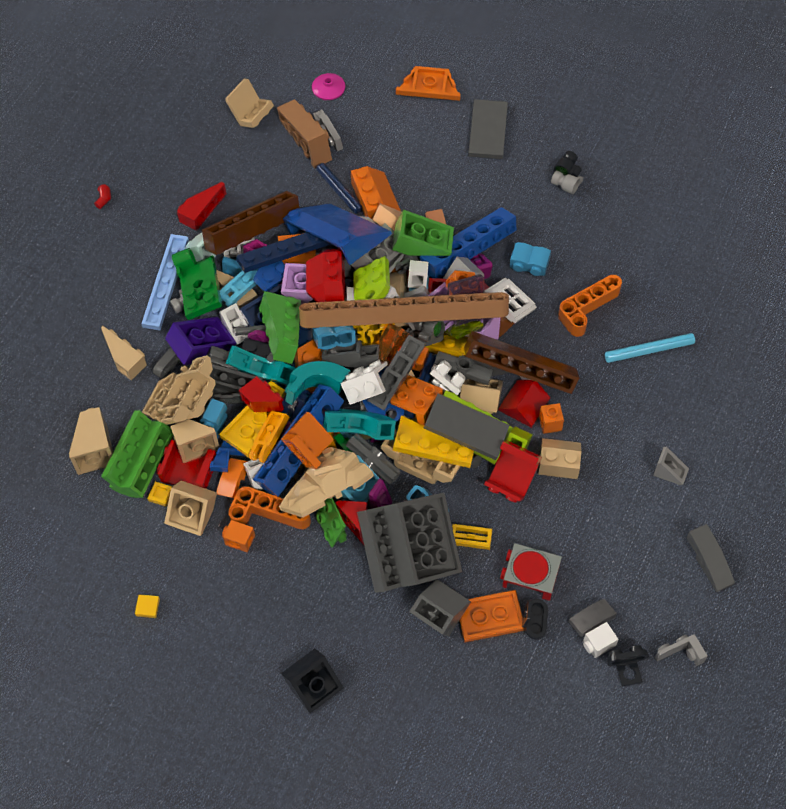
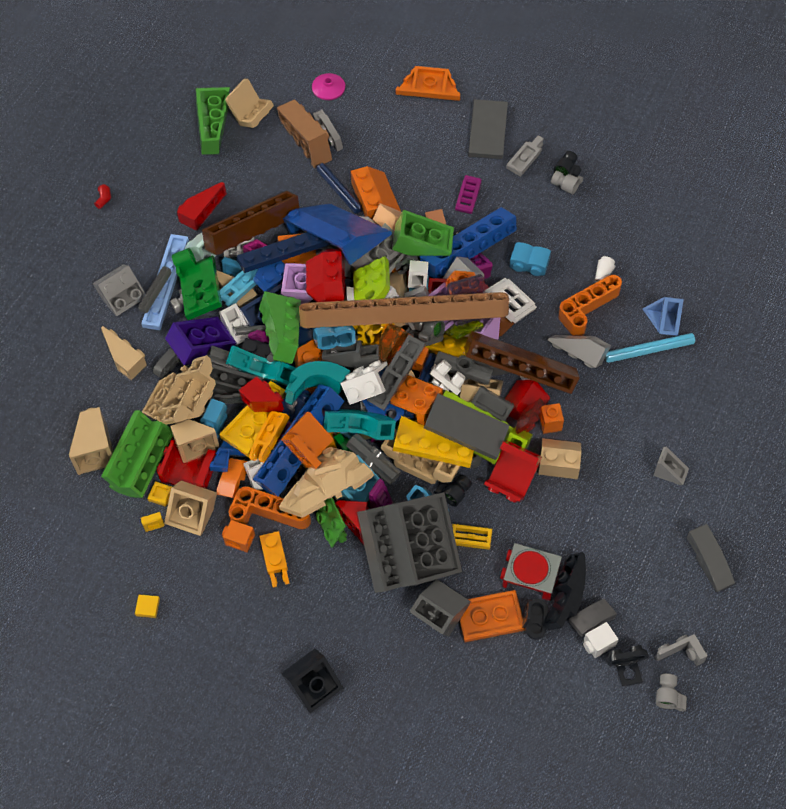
(120, 289): none -> light grey slope
(152, 522): none -> yellow tile
(154, 290): none -> dark grey axle
(211, 117): none -> bright green wedge
(274, 556): none -> light orange hinge
(456, 491): none -> black piece
(472, 184): none -> magenta slope
(492, 403): none -> dark grey tile
(525, 156): none -> light grey hinge
(529, 416): none -> clear red slope
(570, 586): none -> black slope
(587, 348): none -> light grey slope
(604, 268): none -> white cone
(665, 315): none -> medium blue slope
(667, 696): none -> light grey piece

